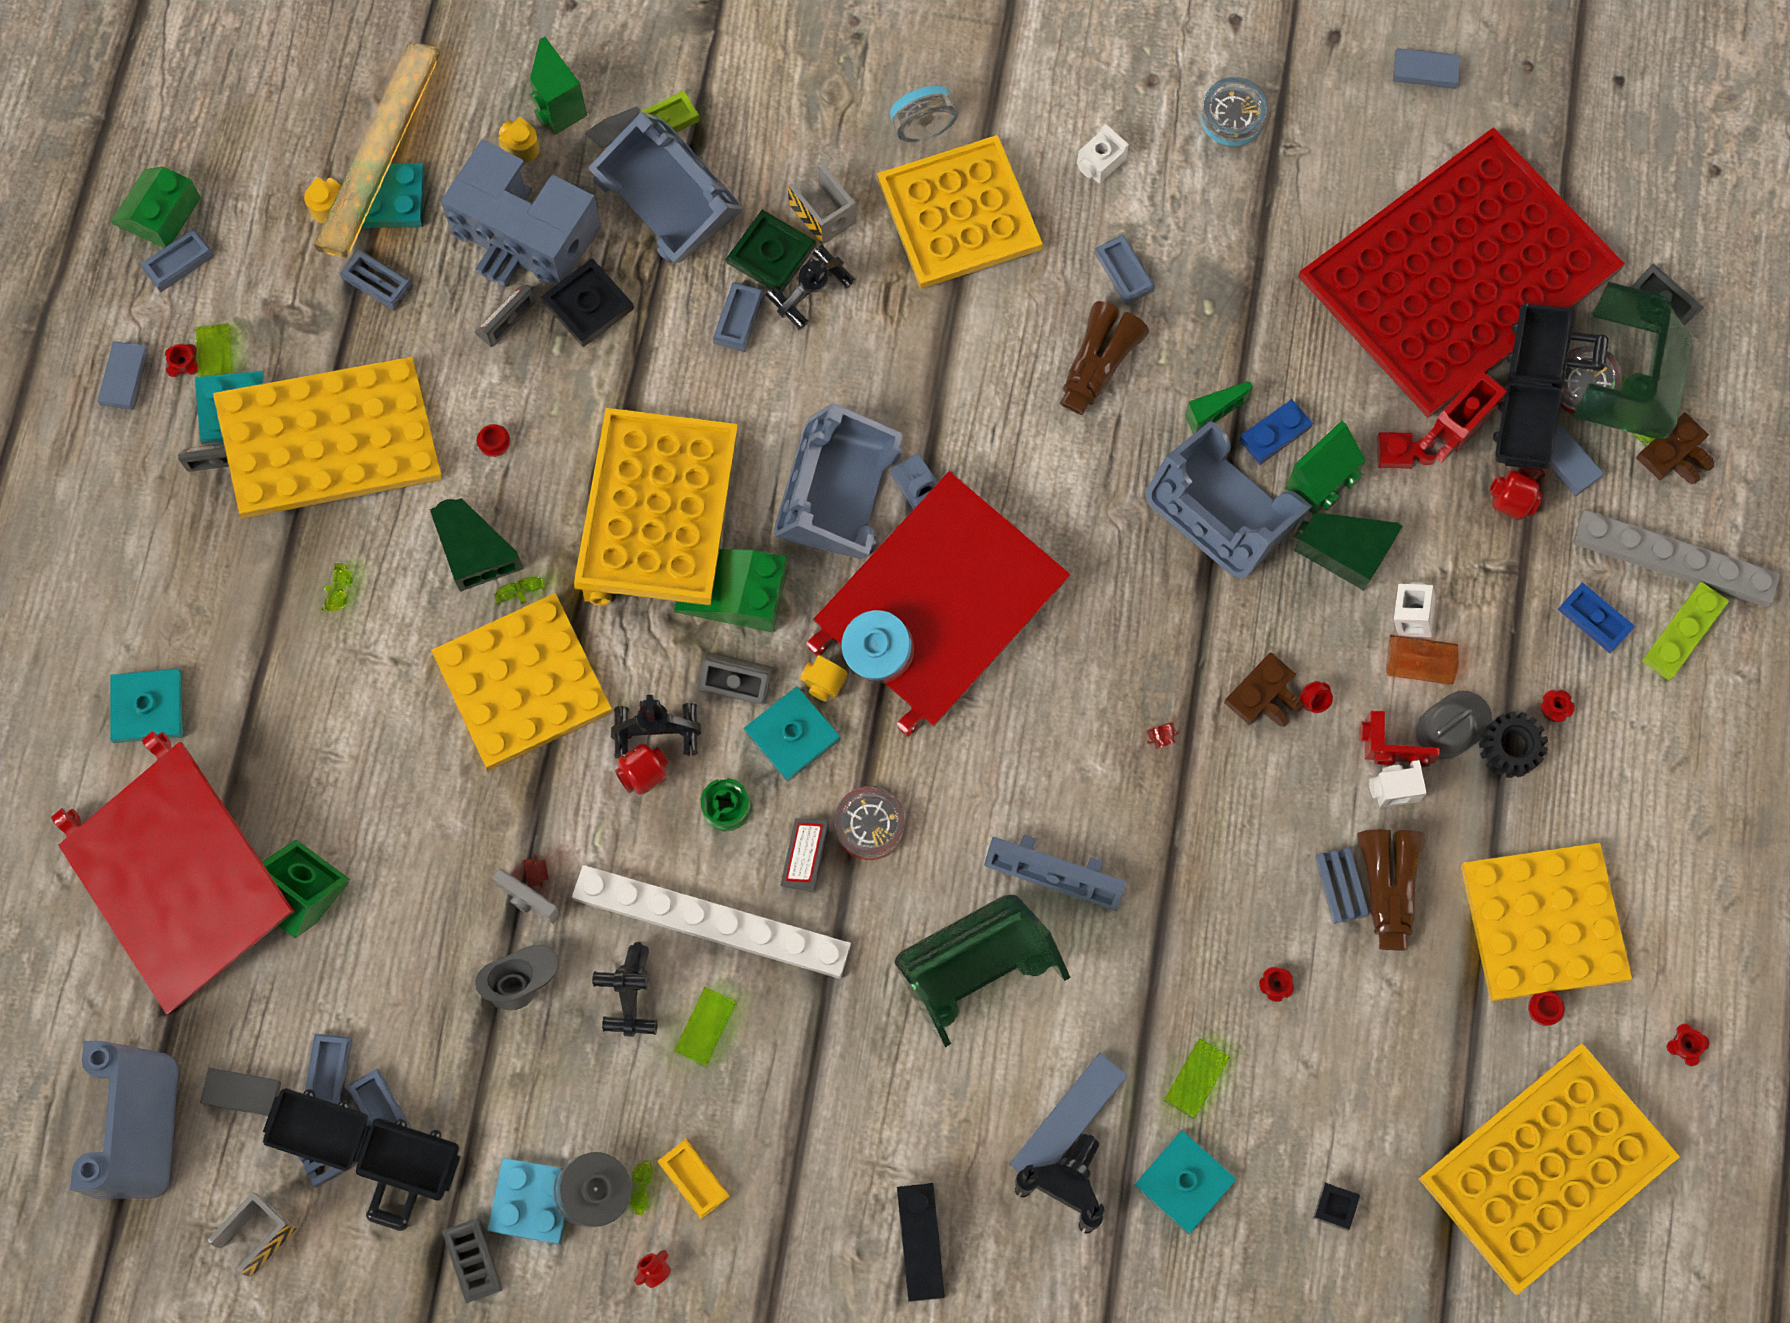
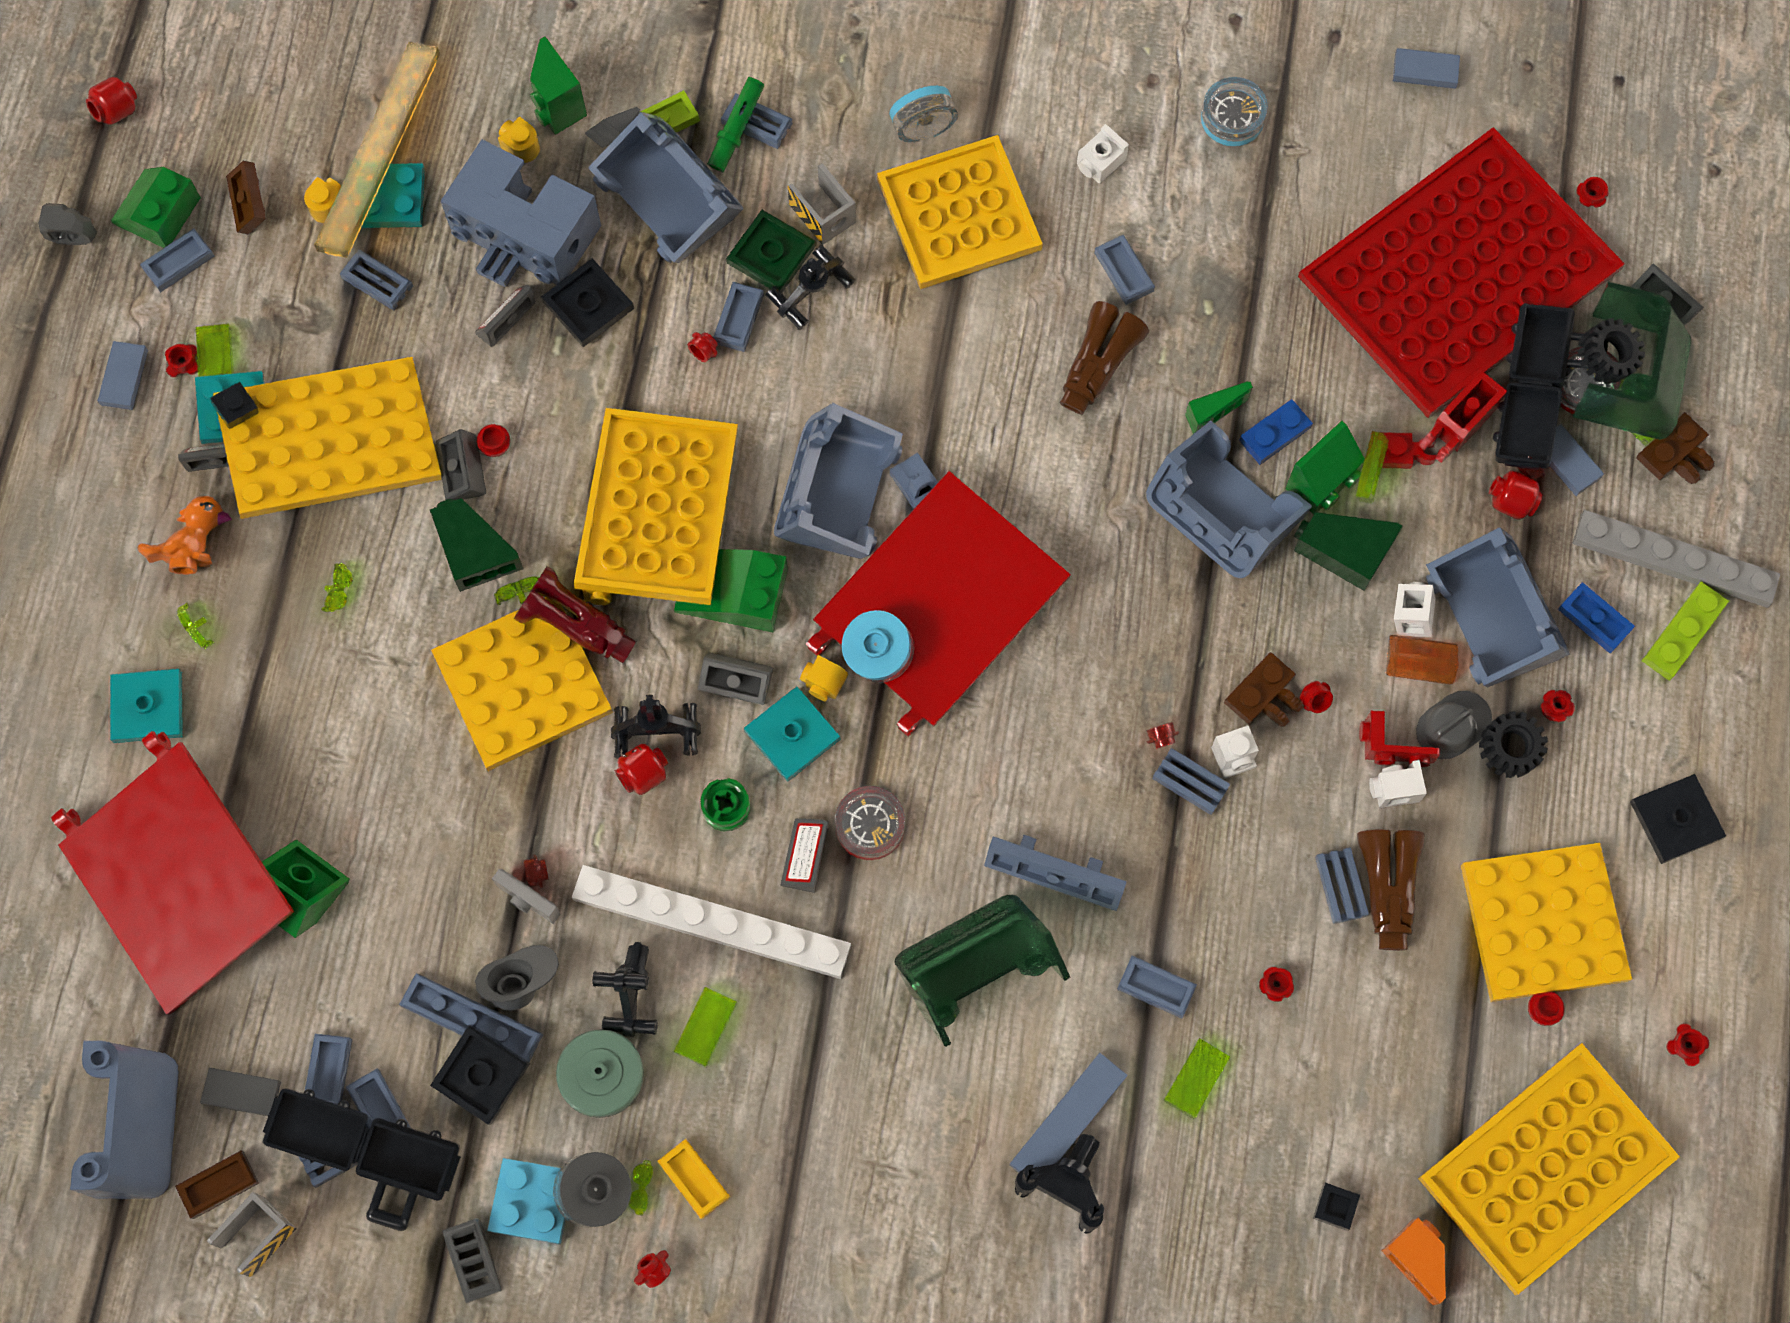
(65, 225): none -> dark grey rock
(111, 100): none -> red head
(187, 546): none -> orange animal
(191, 627): none -> clear neon green piece
(217, 1184): none -> reddish brown tile
(234, 405): none -> black plate
(245, 197): none -> reddish brown plate
(457, 1012): none -> sand blue tile
(460, 465): none -> dark grey slope
(480, 1074): none -> black plate
(591, 628): none -> dark red piece
(600, 1073): none -> sand green wheel
(703, 346): none -> red plate
(730, 135): none -> green pin
(778, 132): none -> sand blue tile
(920, 1242): black slope -> none
(1156, 987): none -> sand blue tile
(1185, 1182): teal plate -> none
(1199, 771): none -> sand blue tile
(1235, 751): none -> white brick
(1372, 467): none -> clear neon green tile
(1420, 1258): none -> orange slope
(1497, 608): none -> sand blue windscreen
(1594, 185): none -> red plate
(1622, 340): none -> black tyre
(1678, 819): none -> black plate

